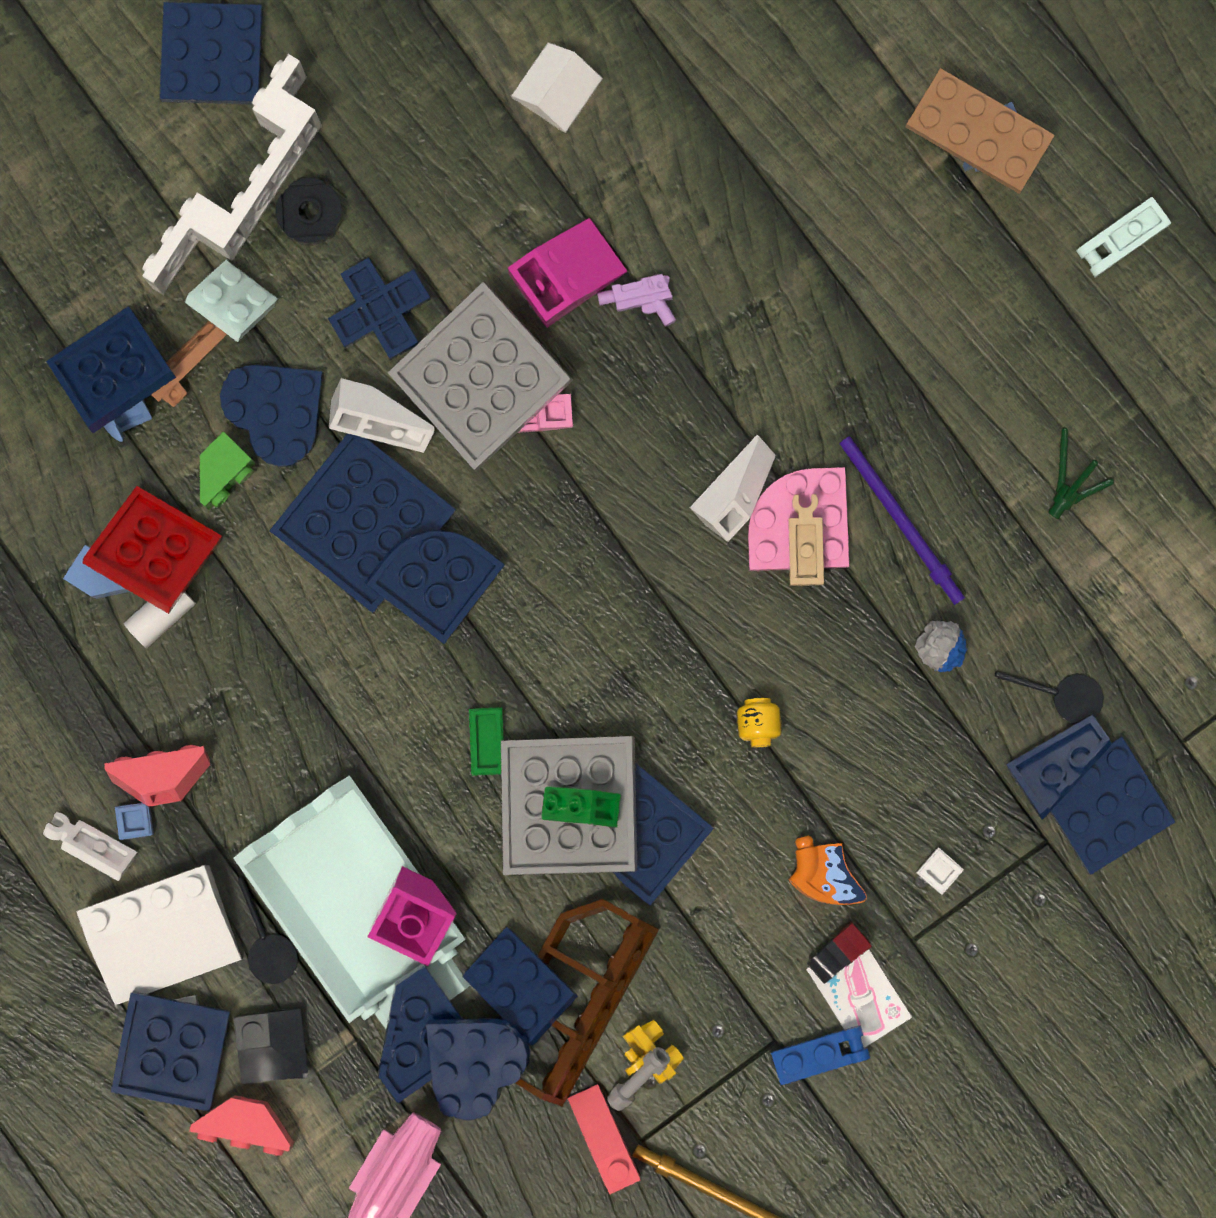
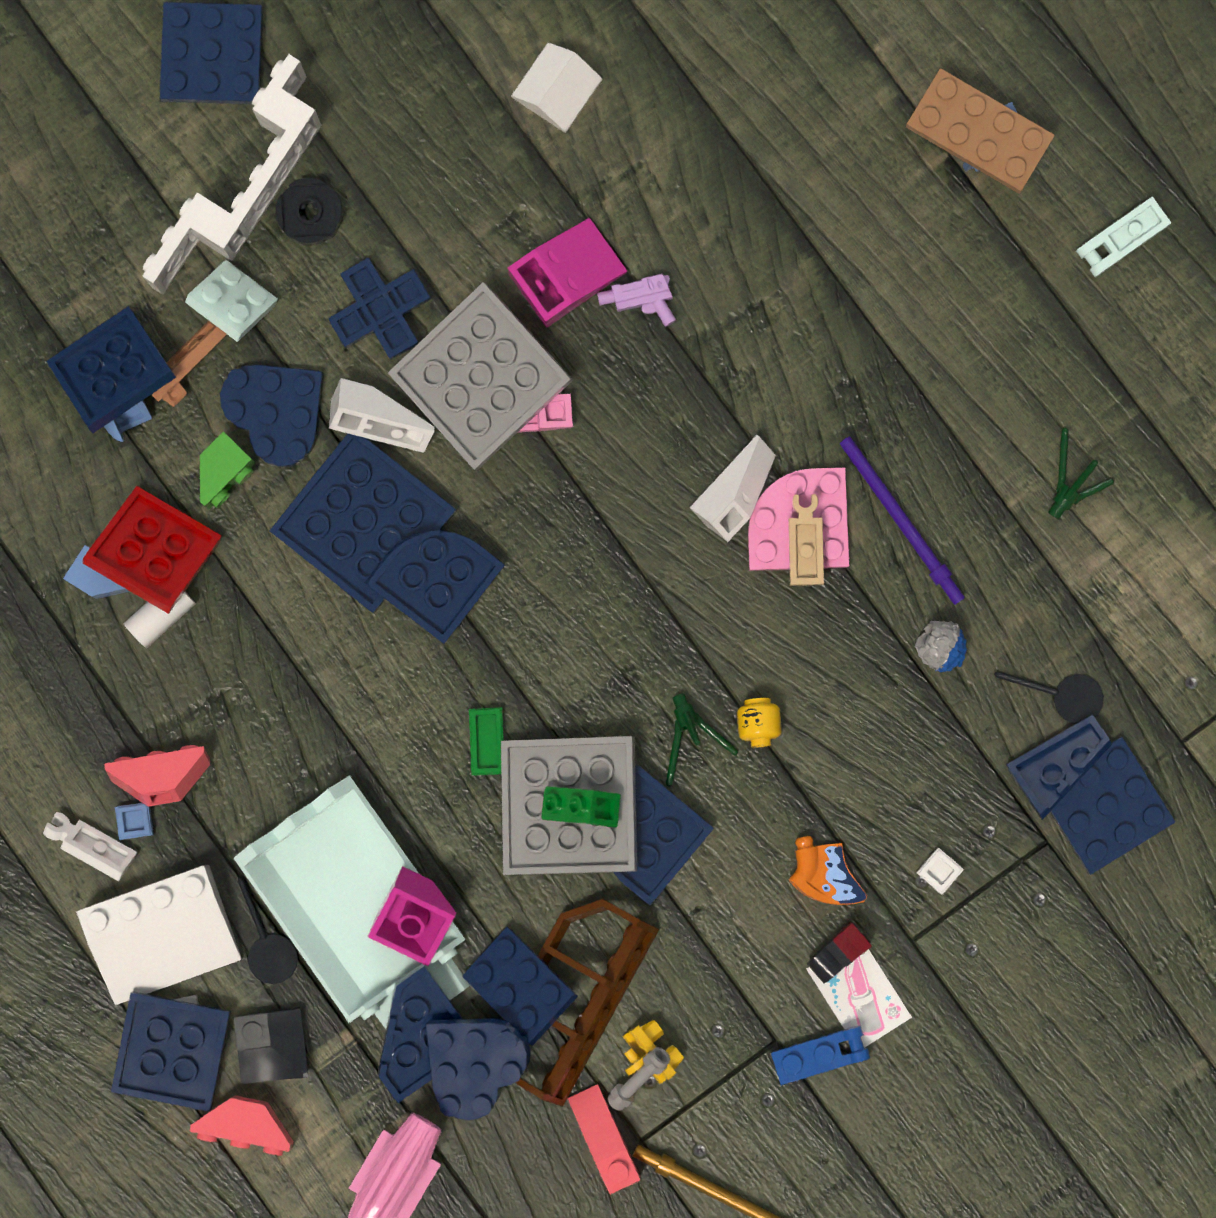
(688, 720): none -> dark green plant

